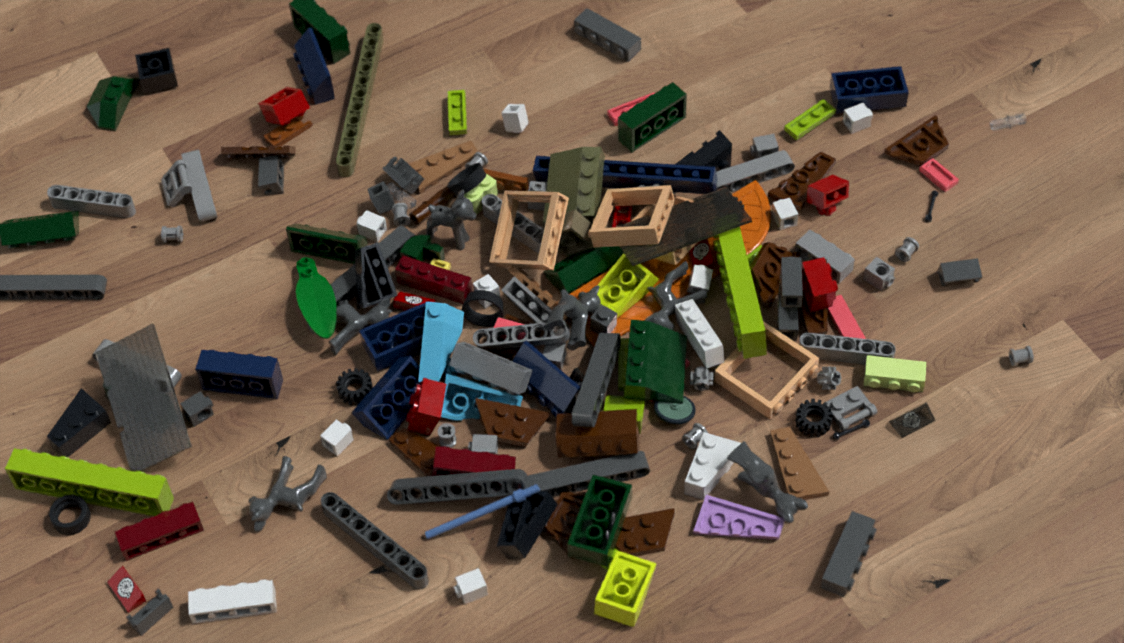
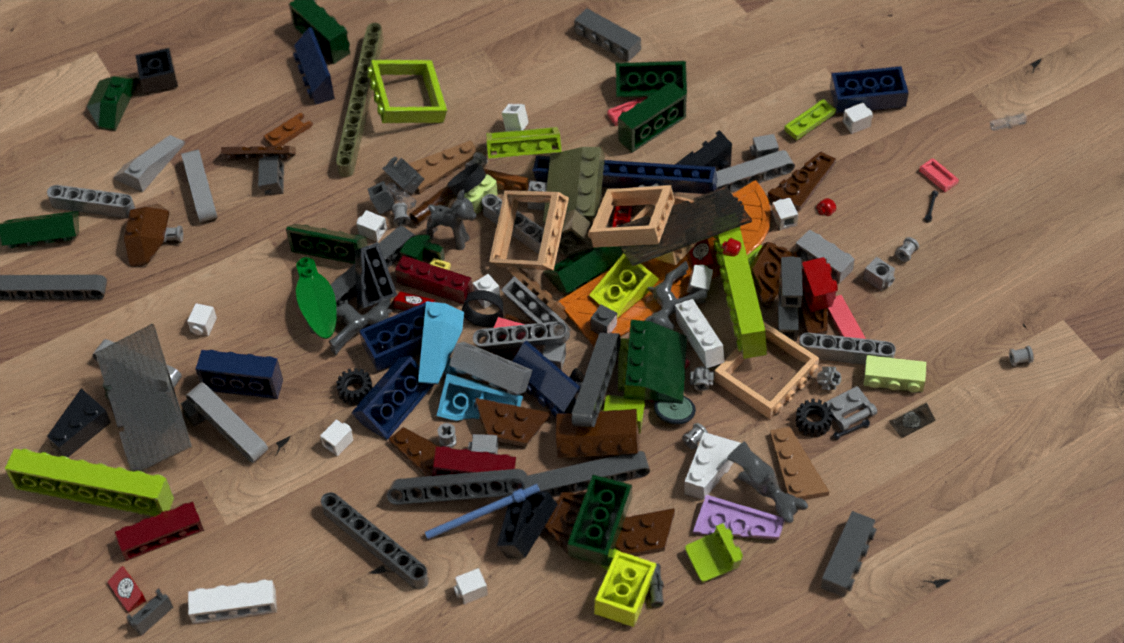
(66, 502): black tyre -> none
(145, 233): none -> reddish brown wedge
(146, 166): none -> light grey wedge
(171, 184): light grey plate -> none
(202, 319): none -> white brick
(227, 422): none -> light grey beam
(261, 509): dark grey animal -> none
(284, 106): red brick -> none
(389, 114): none -> lime window
(426, 406): red brick -> none
(457, 112): lime plate -> none
(523, 142): none -> lime window
(578, 311): dark grey animal -> none
(647, 78): none -> dark green slope
(655, 587): none -> dark grey pin
(714, 554): none -> lime bracket
(731, 247): none -> red piece
(827, 191): red brick -> none
(920, 144): reddish brown wing -> none
(959, 271): dark grey hinge -> none

